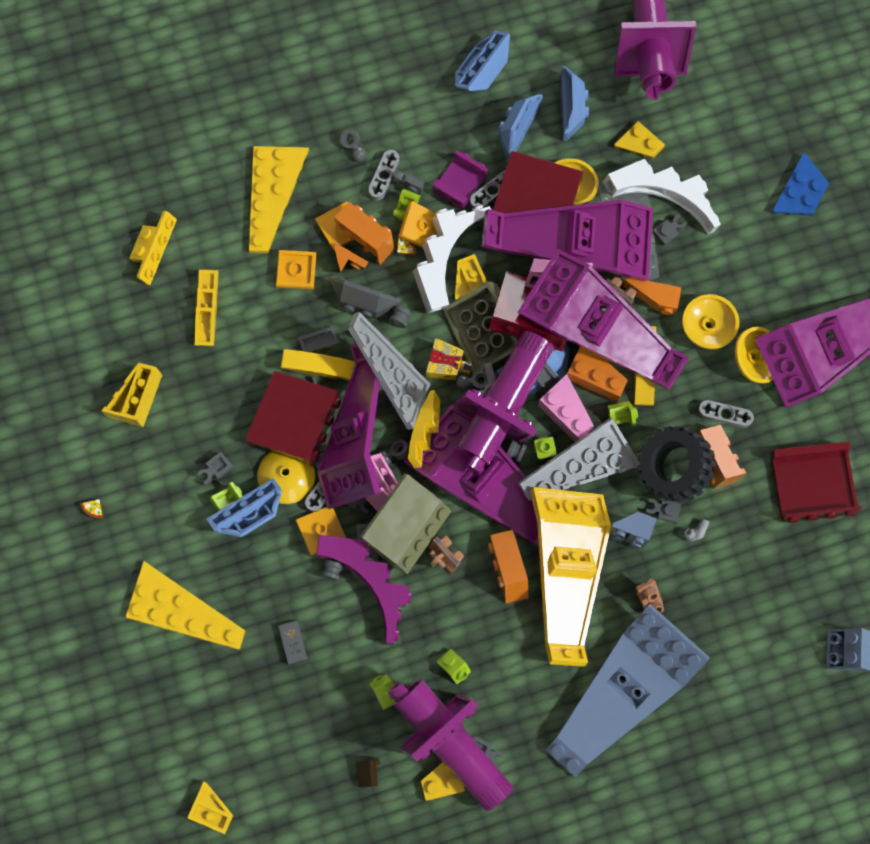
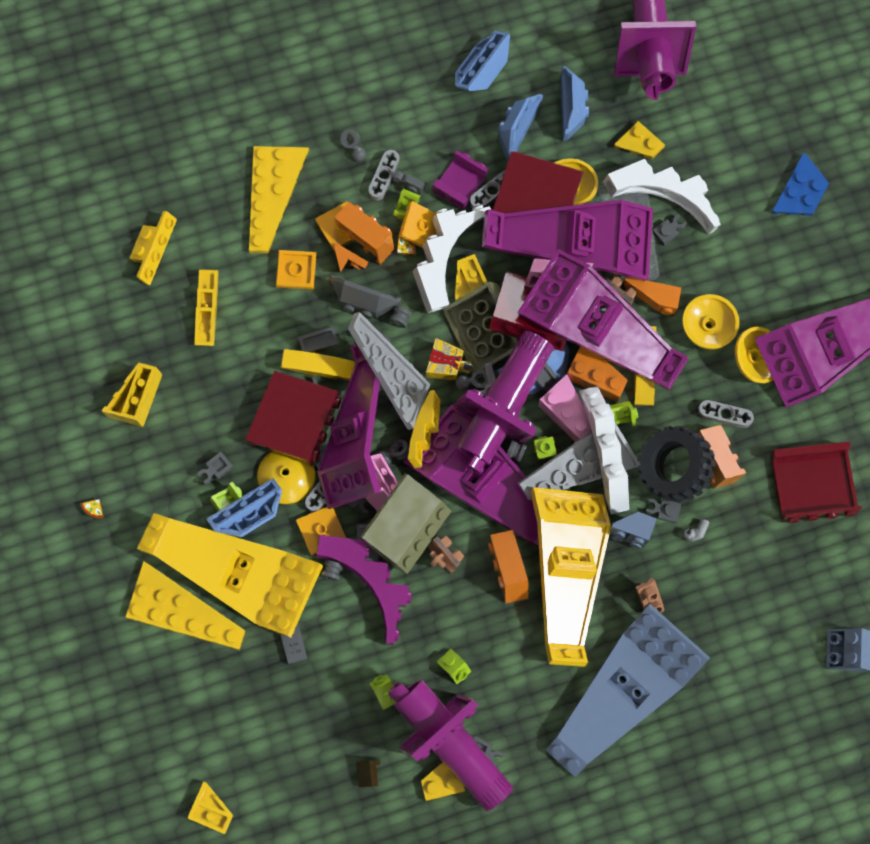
(269, 587): none -> yellow wing
(608, 449): none -> white arch

